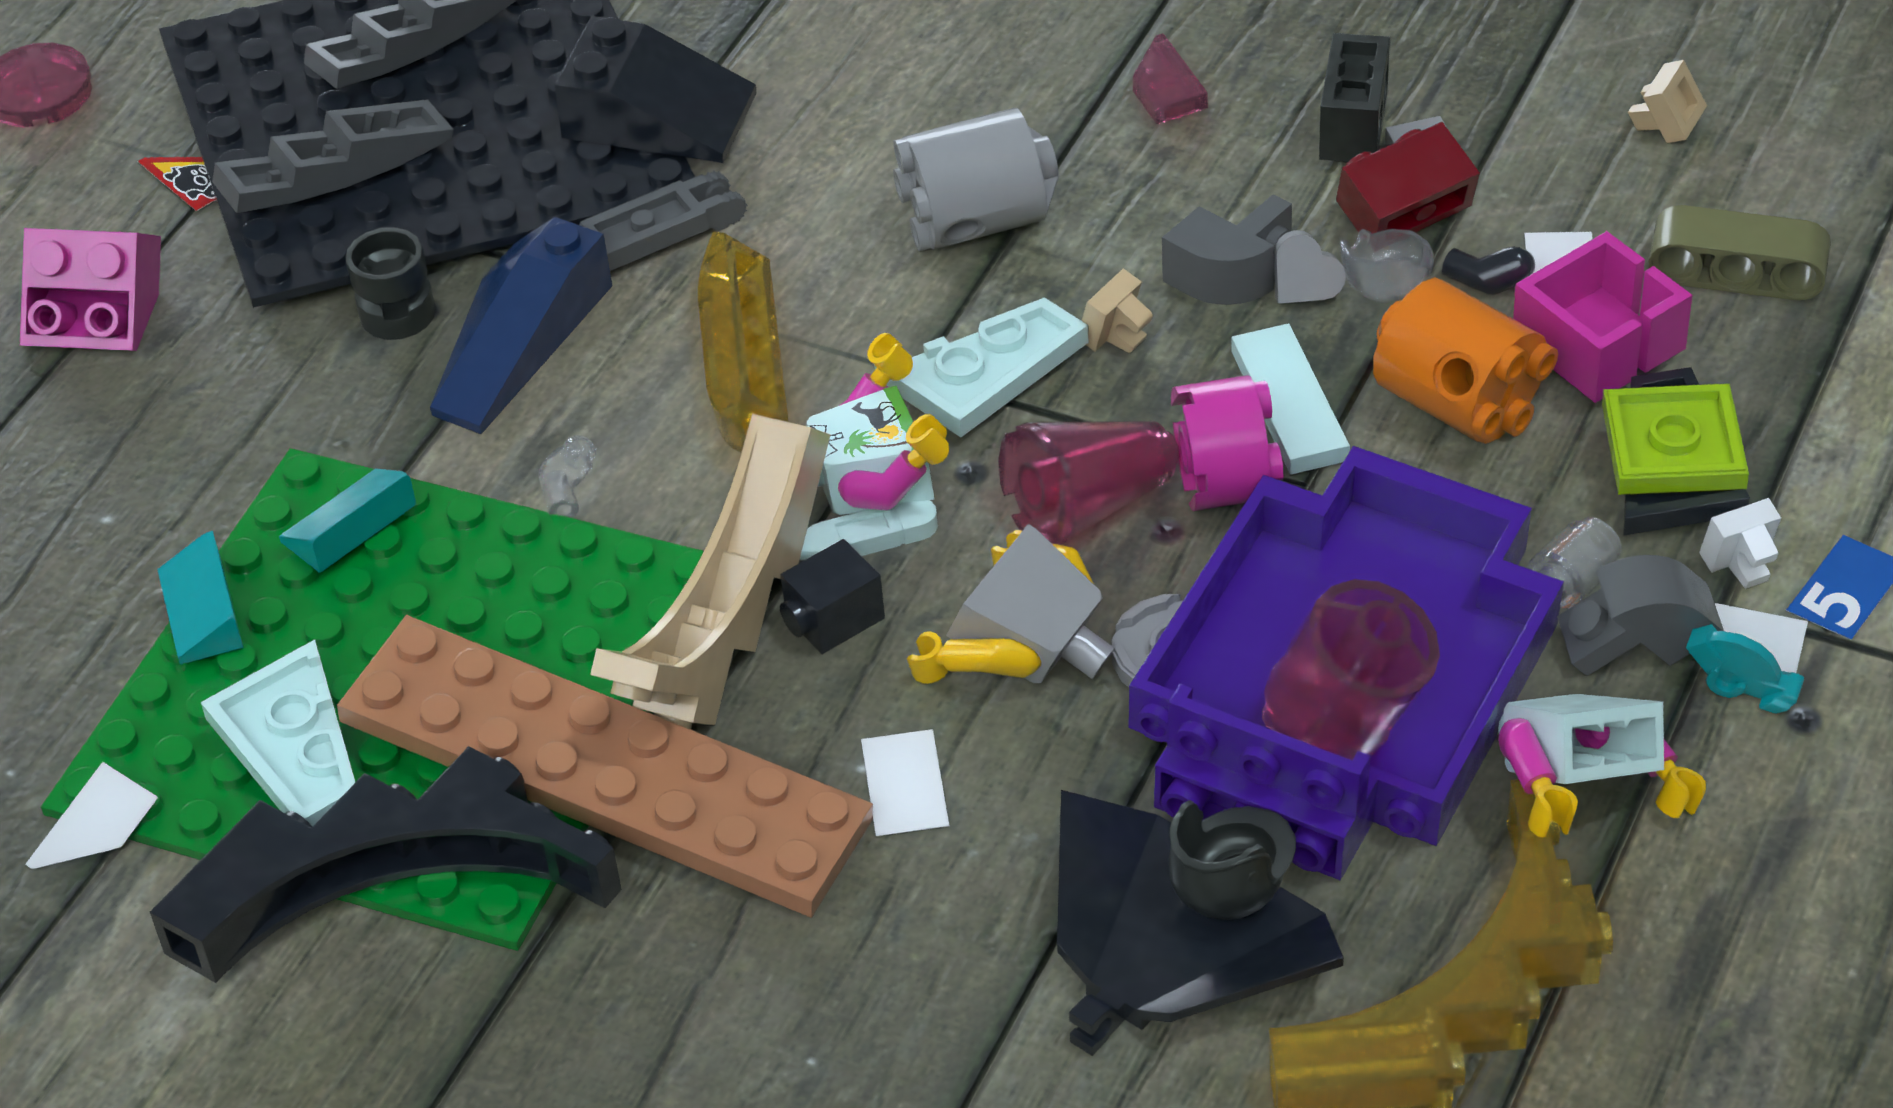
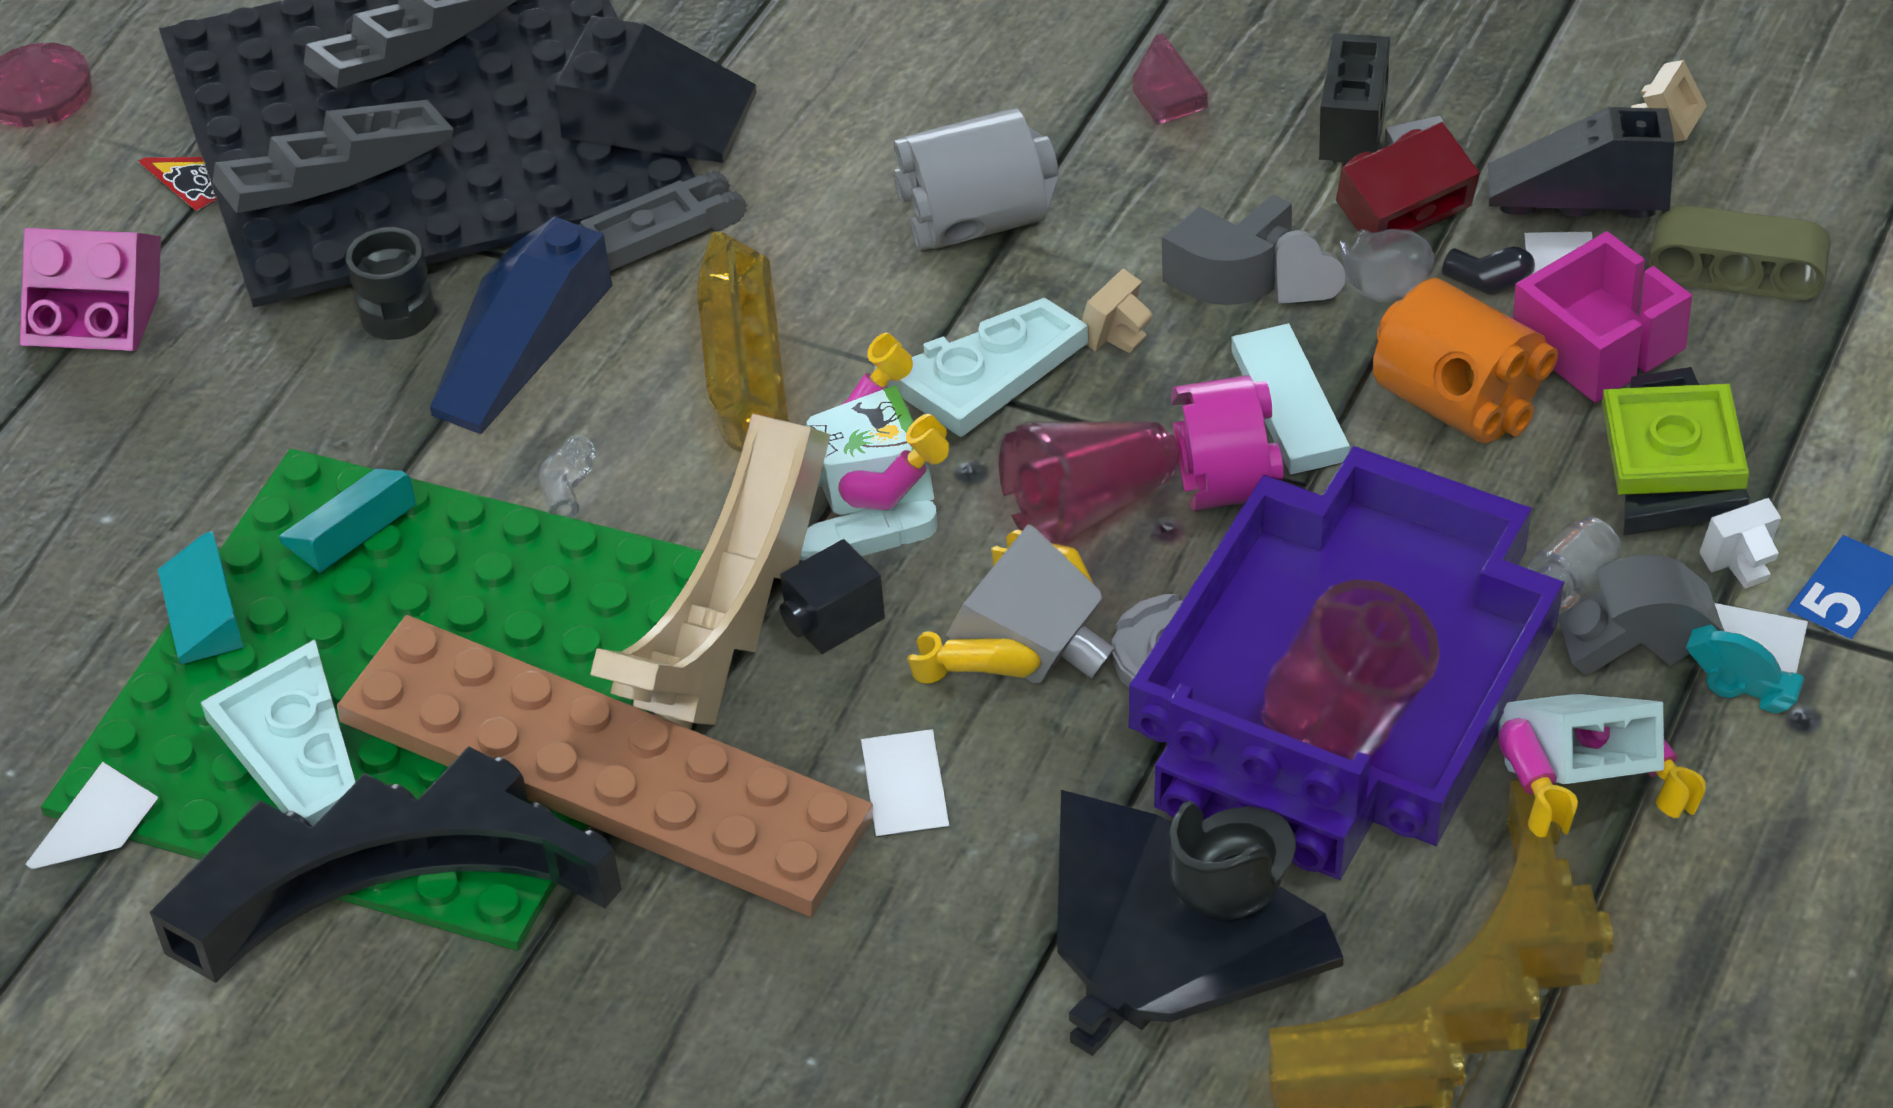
(1601, 162): none -> black slope

